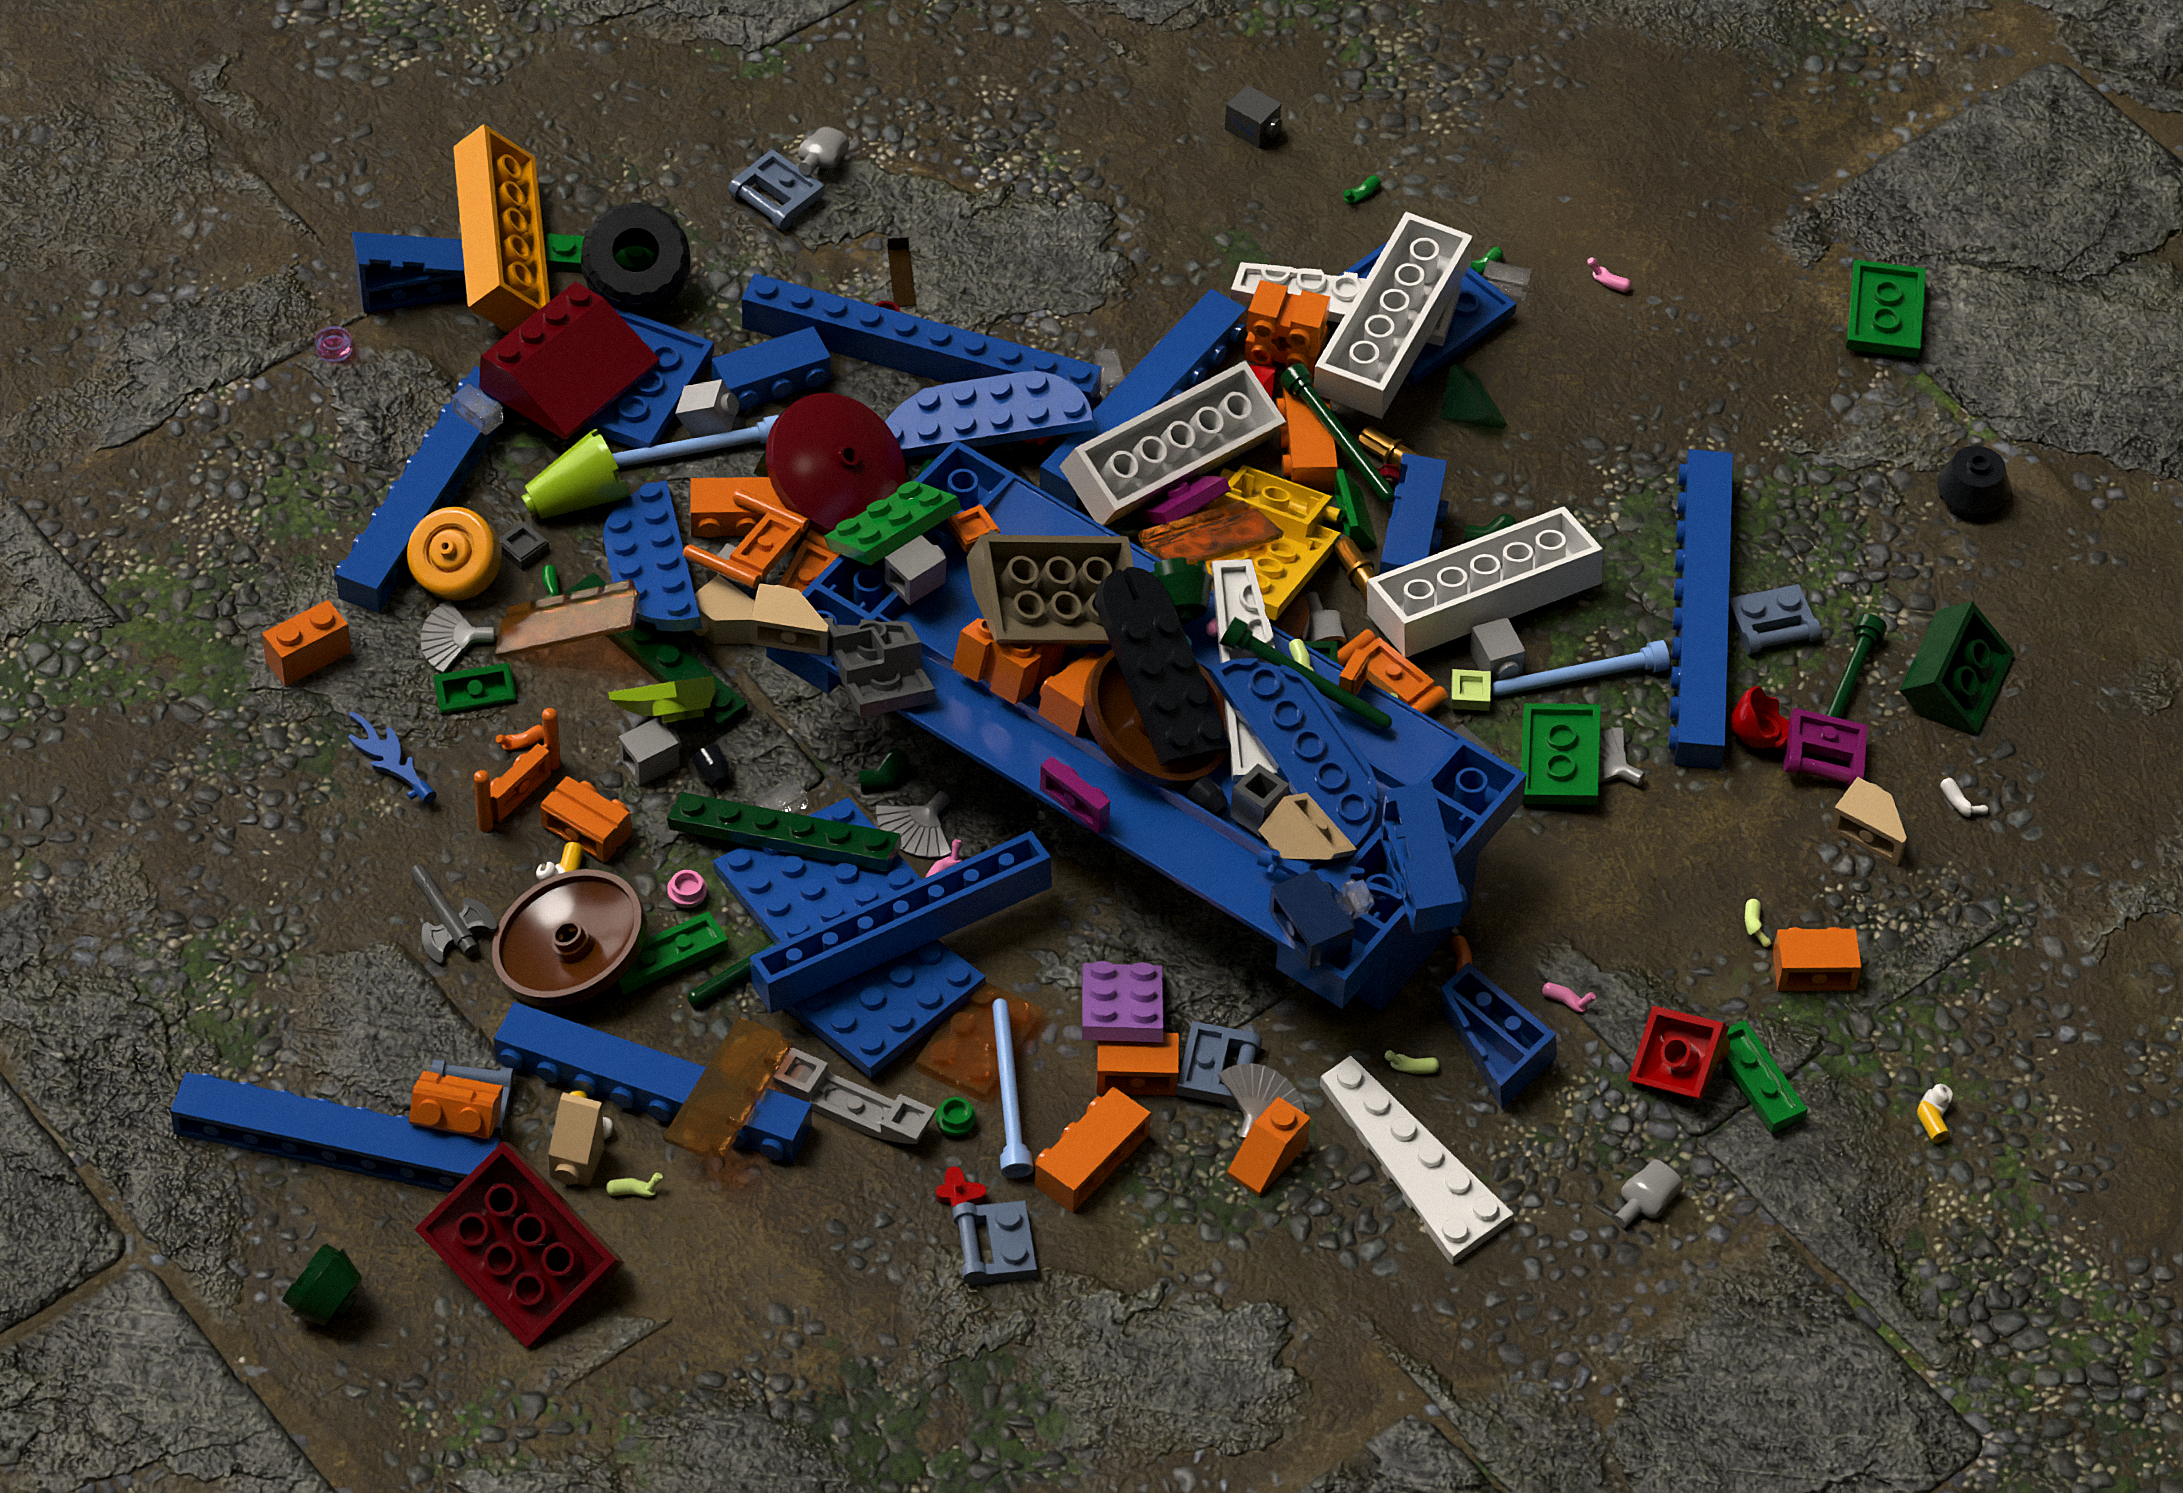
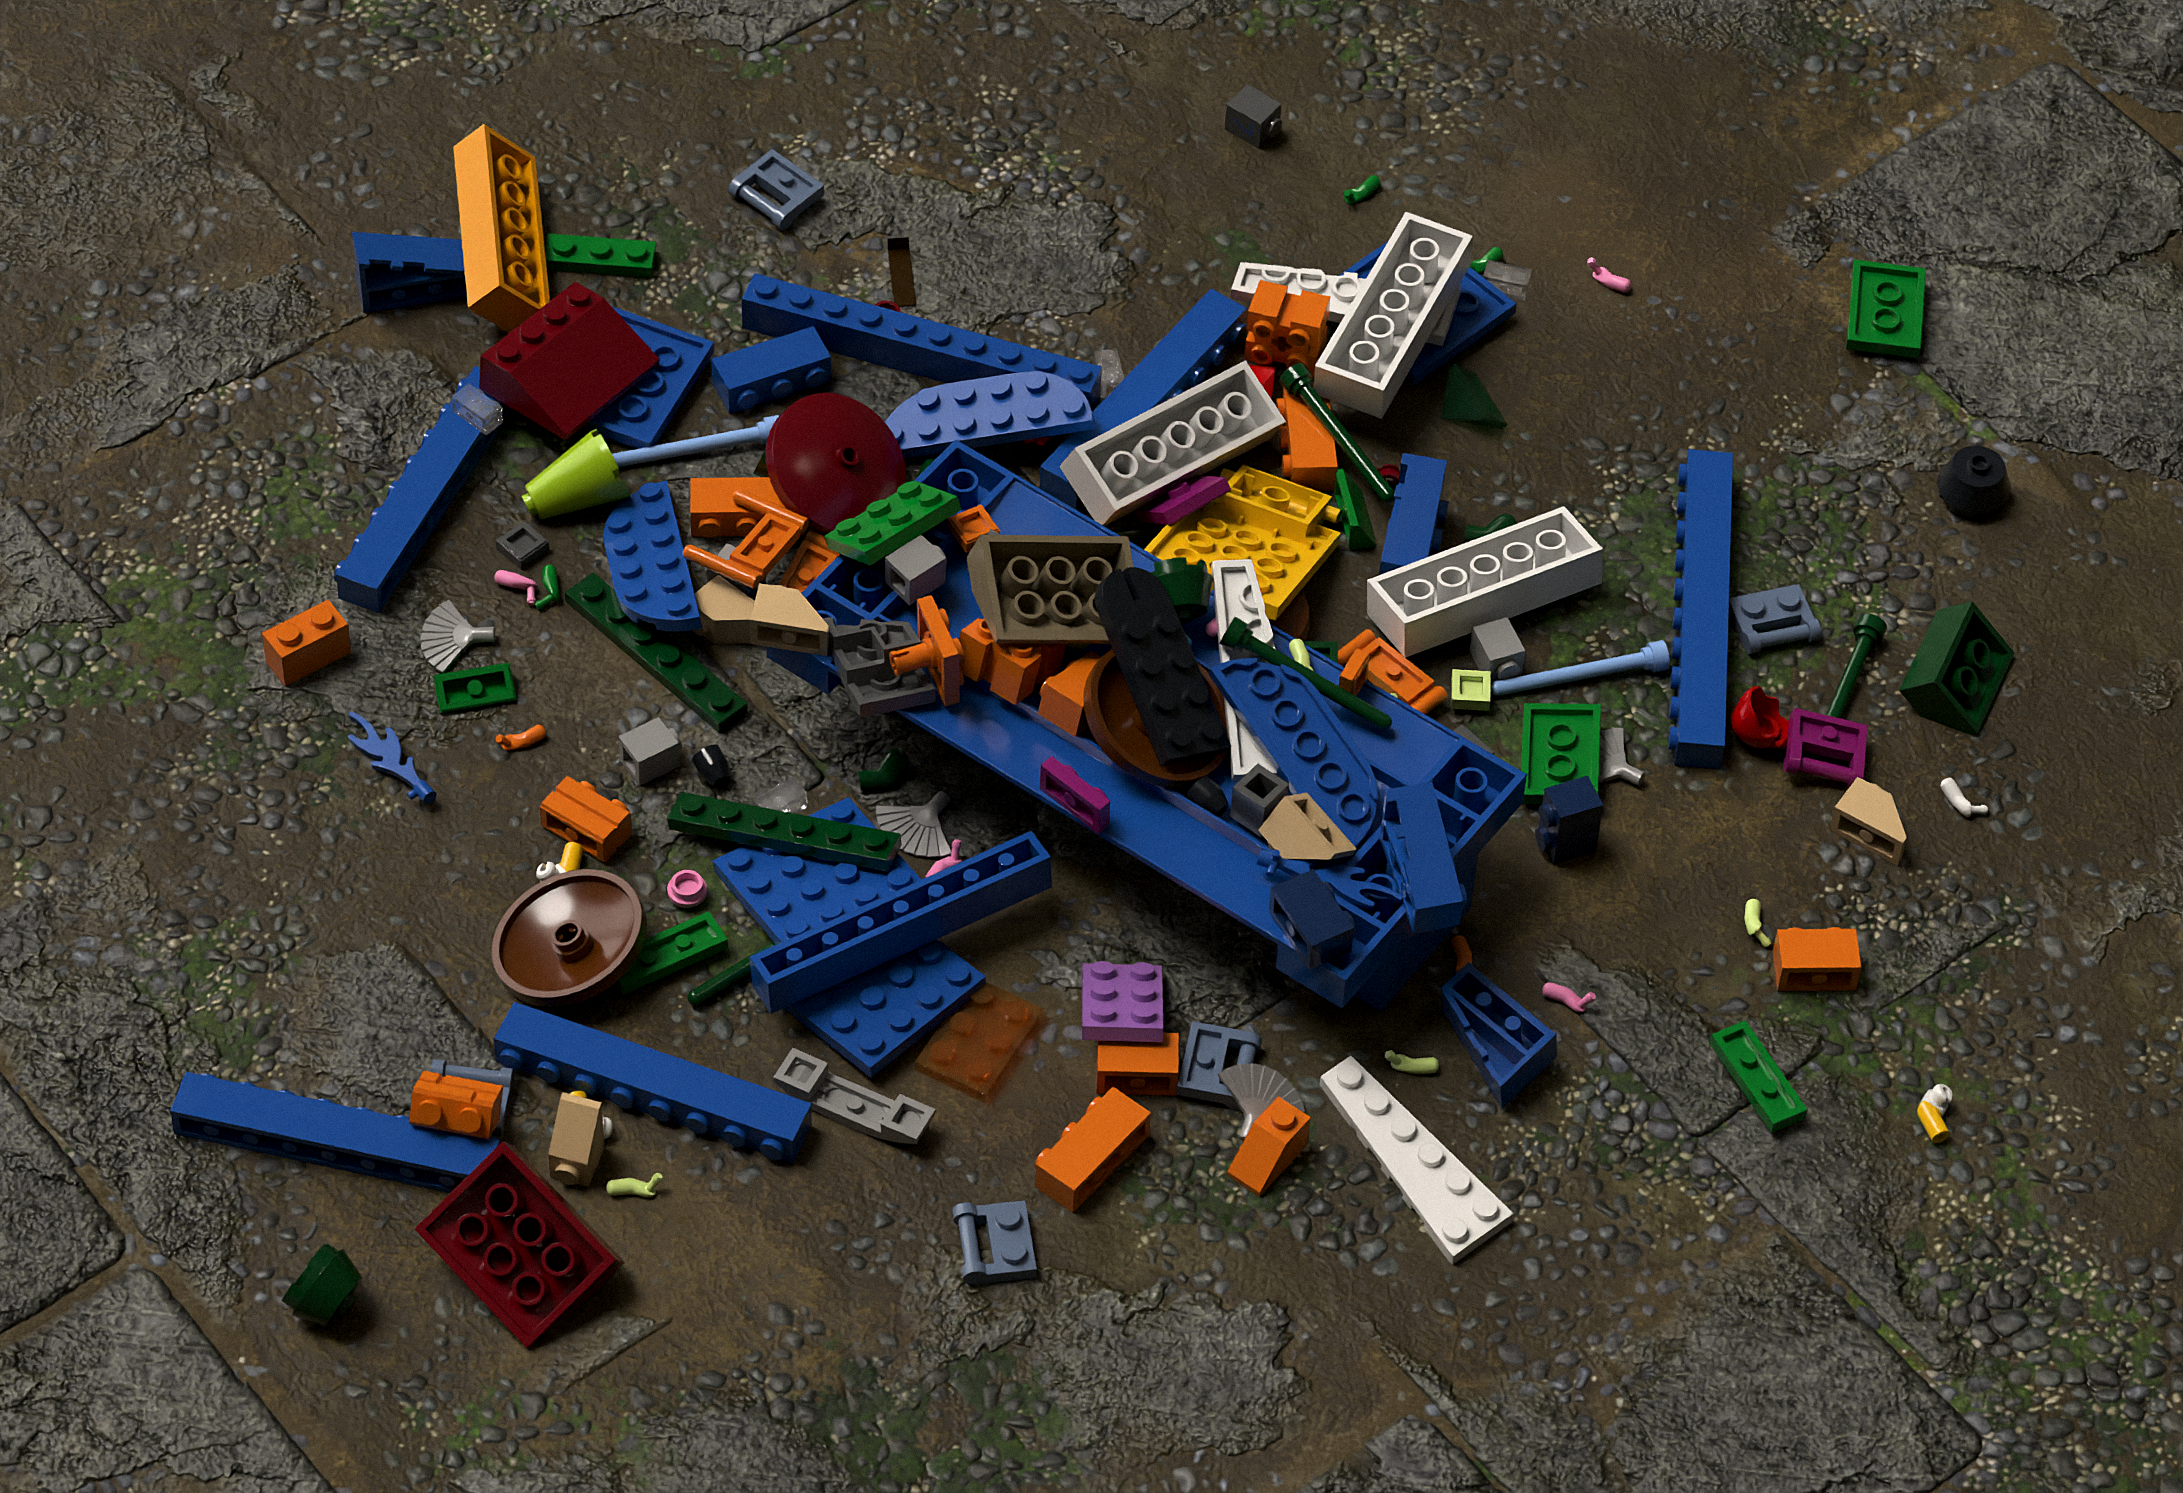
(333, 344): clear pink tile -> none
(454, 553): light orange wheel -> none
(455, 927): dark grey piece -> none
(517, 581): none -> bright pink piece
(529, 771): orange plate -> none
(566, 619): clear orange windscreen -> none
(636, 226): black tyre -> none
(671, 700): lime slope -> none
(707, 408): light grey brick -> none
(728, 1089): clear orange windscreen -> none
(822, 150): light grey piece -> none
(936, 652): none -> orange plate
(955, 1116): green plate -> none
(958, 1191): red piece -> none
(1015, 1159): light blue piece -> none
(1210, 534): clear orange windscreen -> none
(1324, 624): light grey piece -> none
(1355, 898): clear piece -> none
(1358, 567): pearl gold axle -> none
(1384, 446): pearl gold axle -> none
(1569, 820): none -> dark blue brick
(1648, 1192): light grey piece -> none
(1679, 1052): red slope -> none

